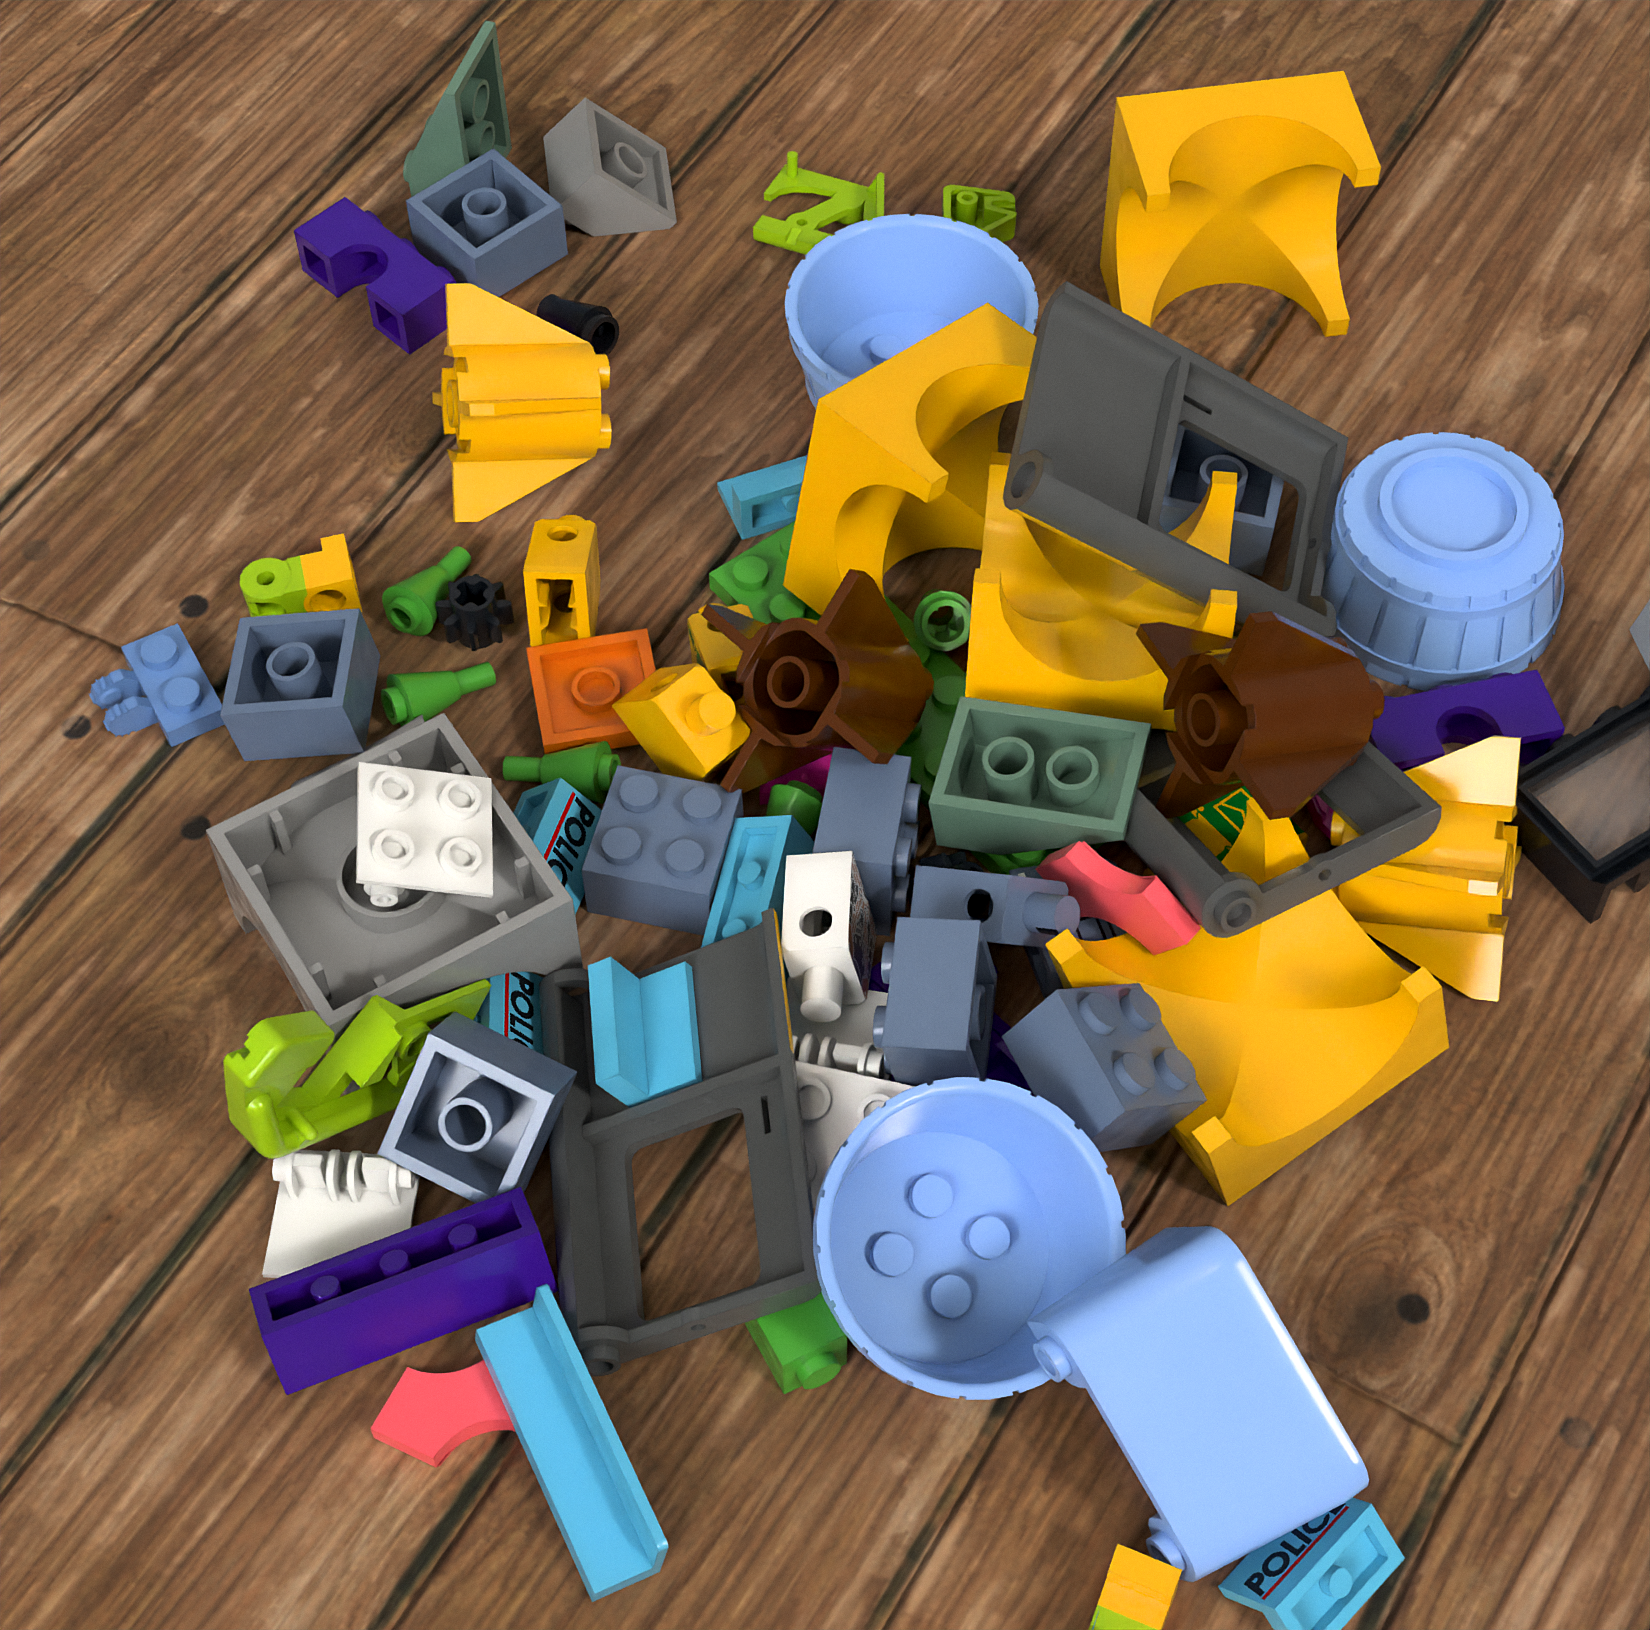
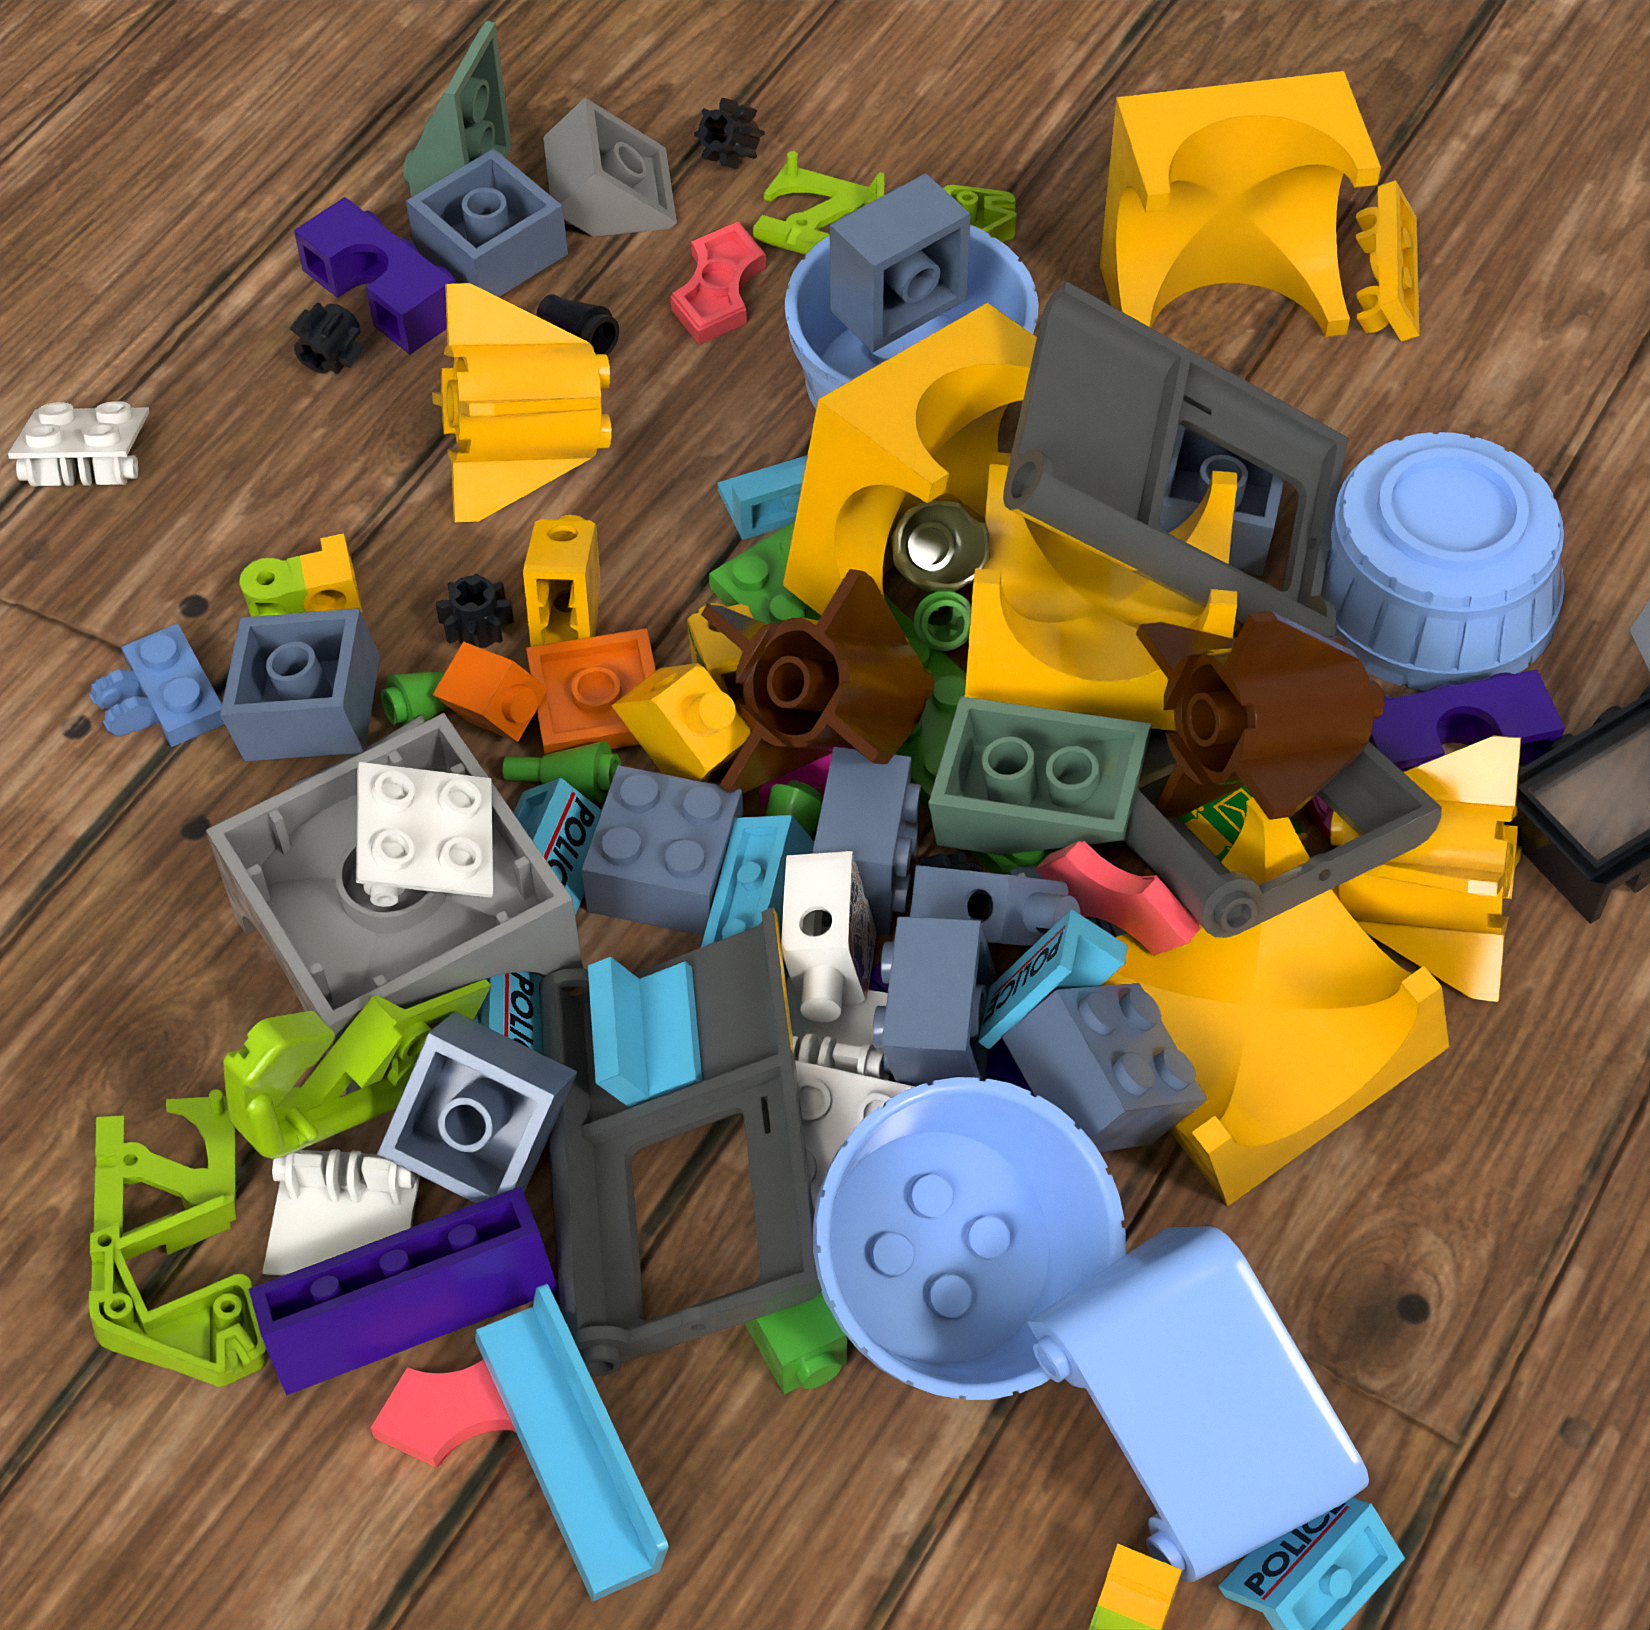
(94, 436): none -> white hinge
(207, 1331): none -> lime piece
(327, 338): none -> black gear
(412, 602): bright green cone -> none
(490, 691): none -> orange brick
(712, 298): none -> coral tile
(729, 133): none -> black gear
(899, 261): none -> sand blue brick
(939, 546): none -> olive hair
(1066, 957): none -> medium azure panel
(1392, 243): none -> yellow plate

